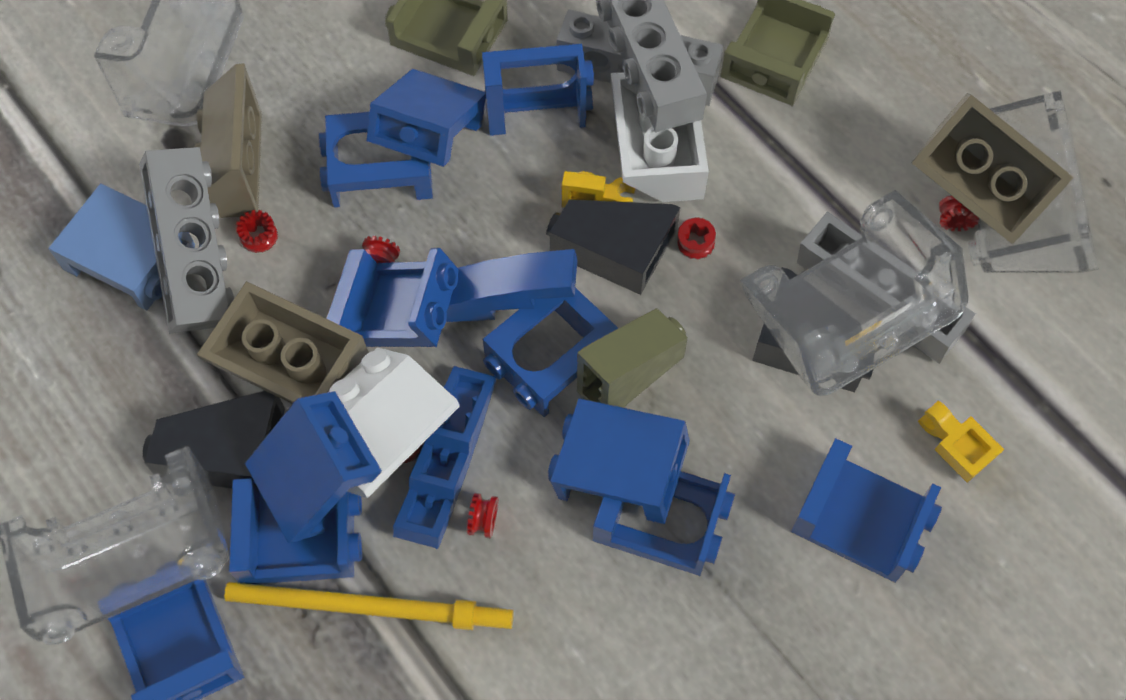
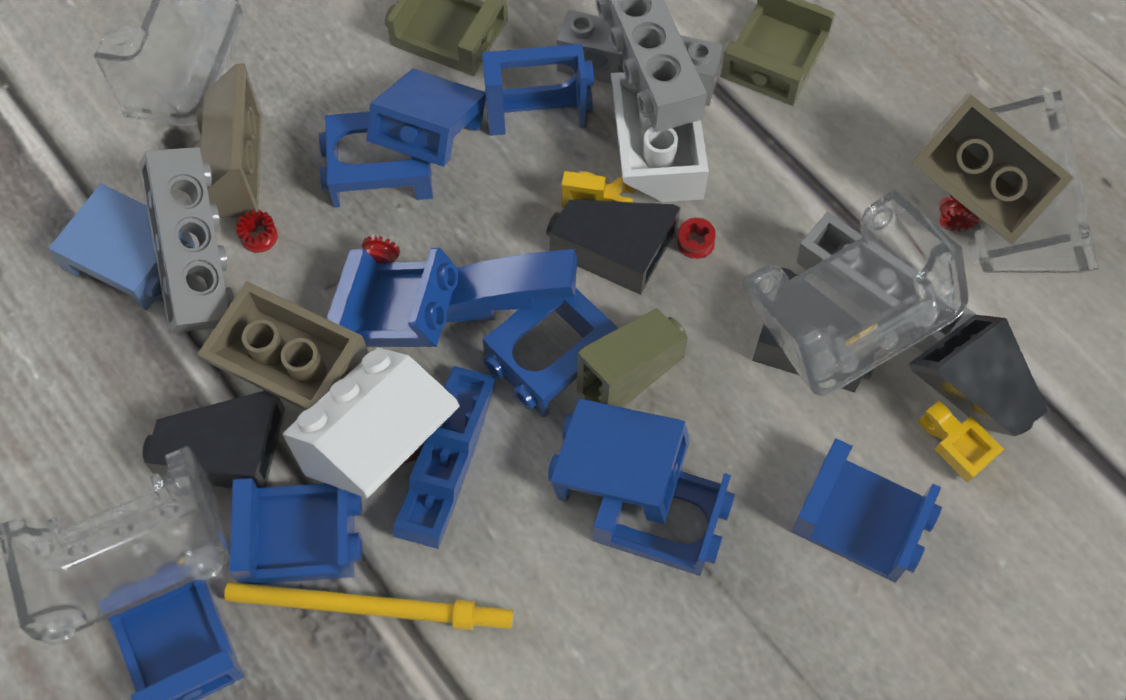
(310, 464): blue panel -> none
(483, 516): red bush -> none
(984, 375): none -> black slope

